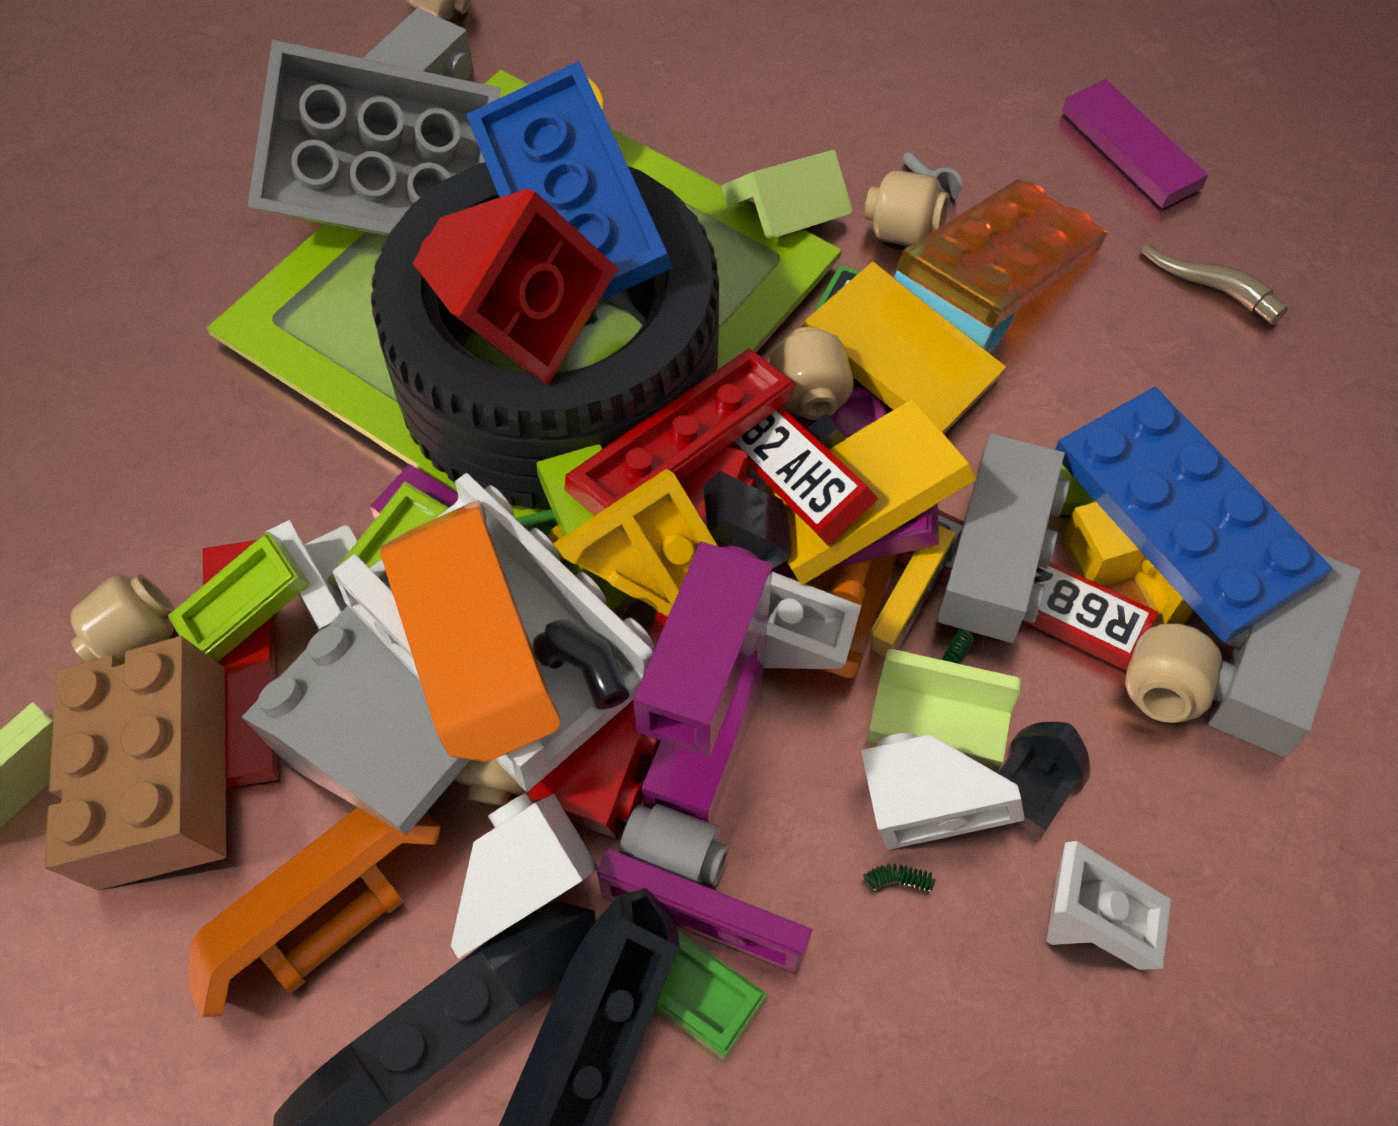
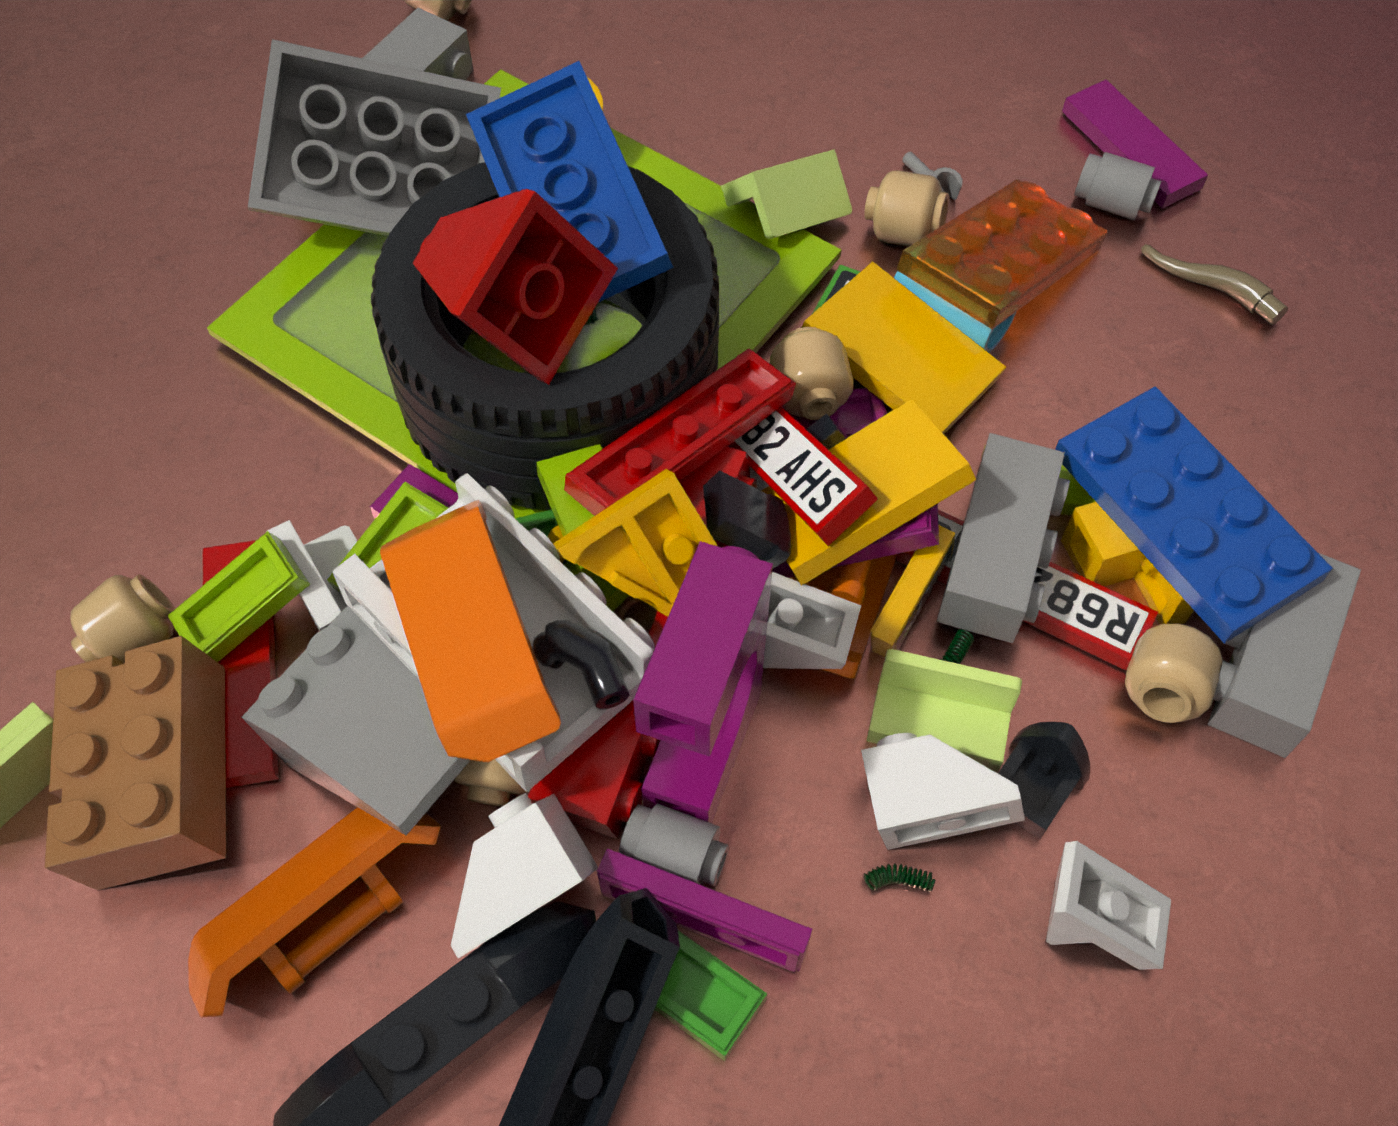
(1117, 185): none -> light grey brick

